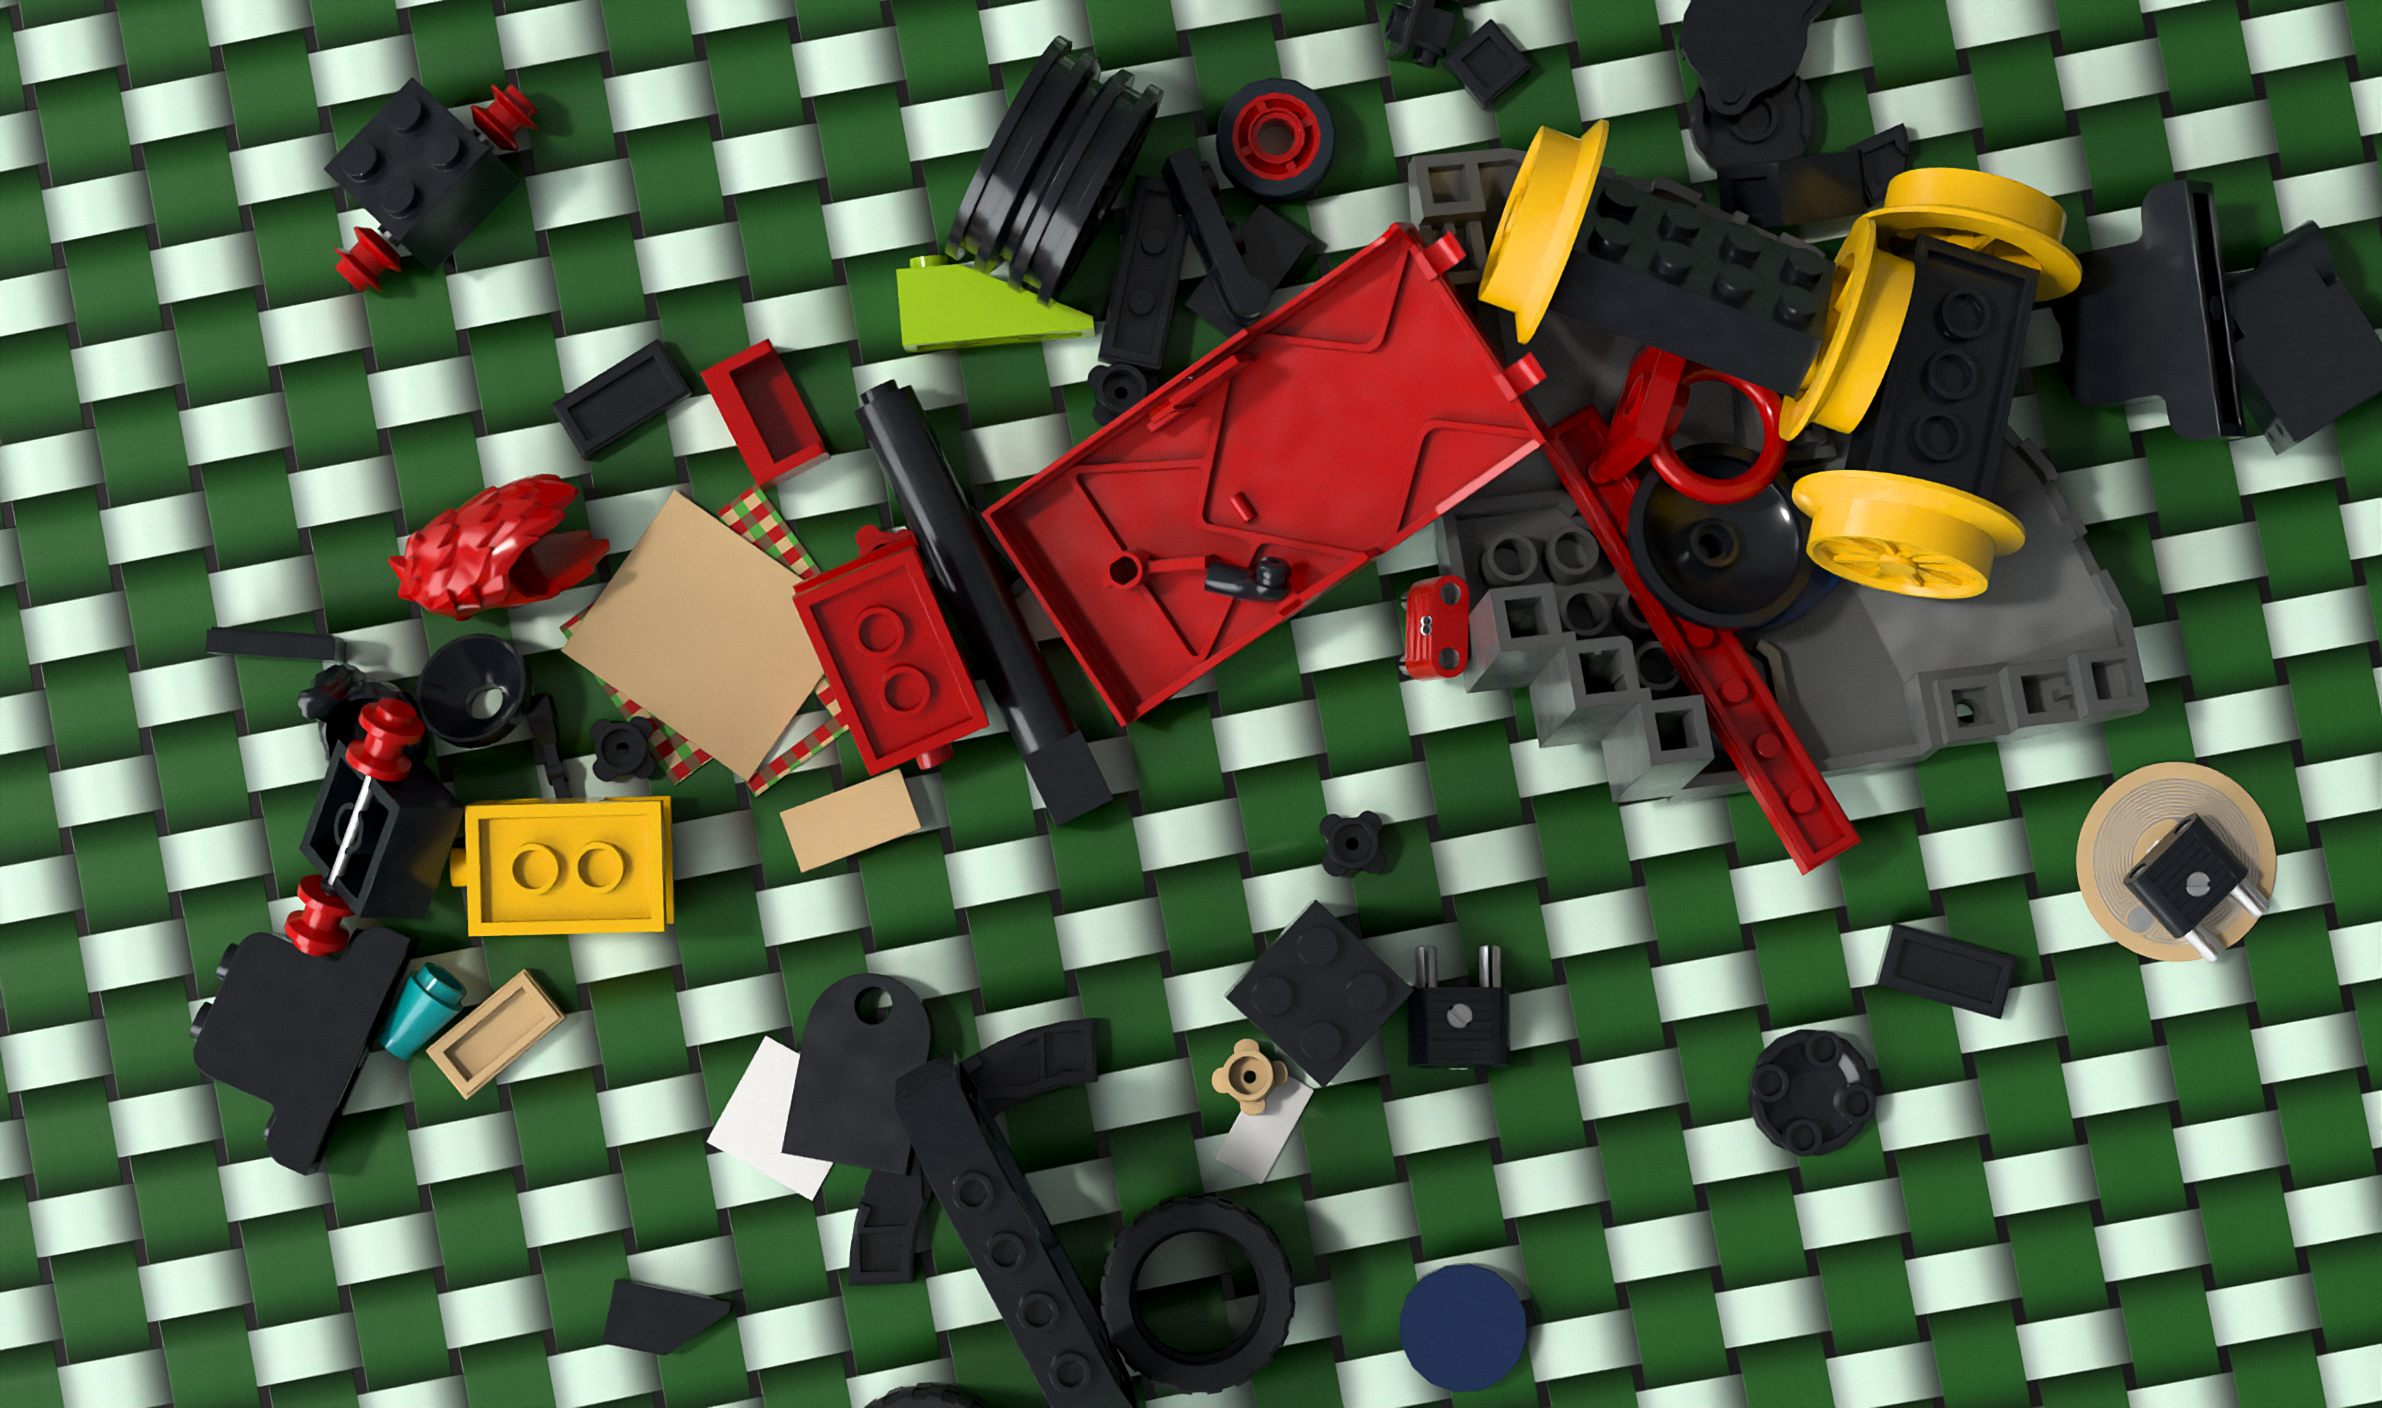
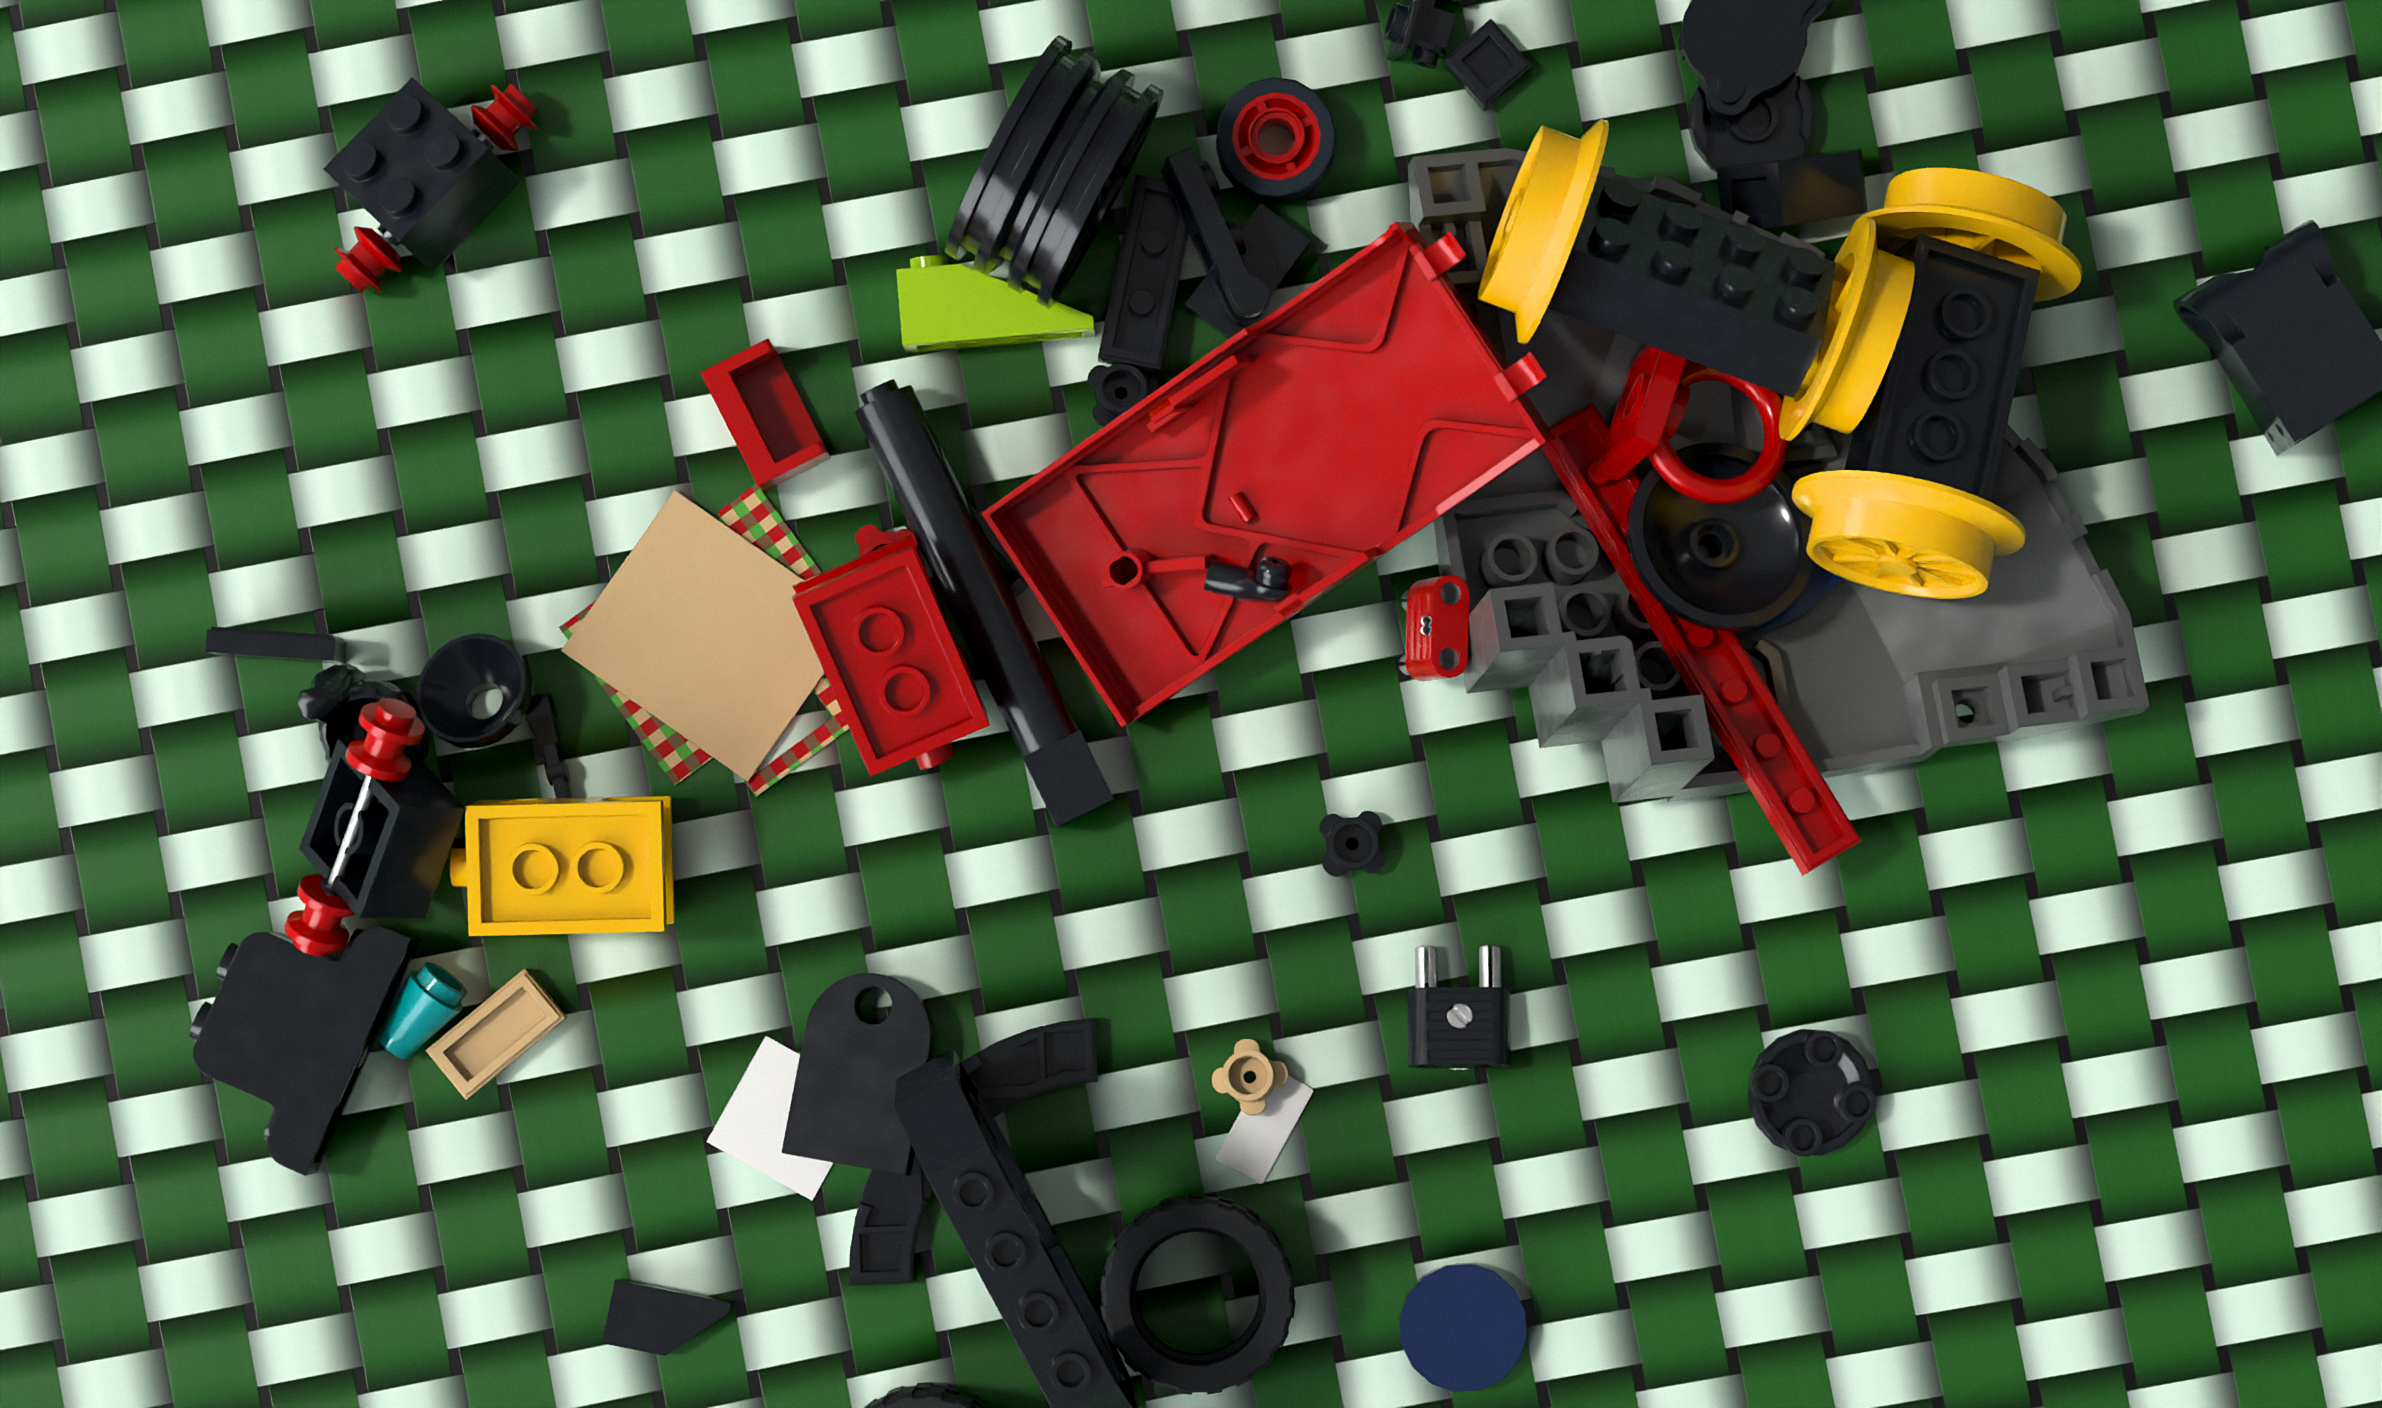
(497, 551): red head -> none
(608, 737): black plate -> none
(621, 399): black tile -> none
(851, 820): tan tile -> none
(1318, 992): black brick -> none
(1883, 159): black tile -> none
(1945, 971): black tile -> none
(2144, 810): tan piece -> none
(2158, 319): black brick -> none
(2188, 878): black piece -> none

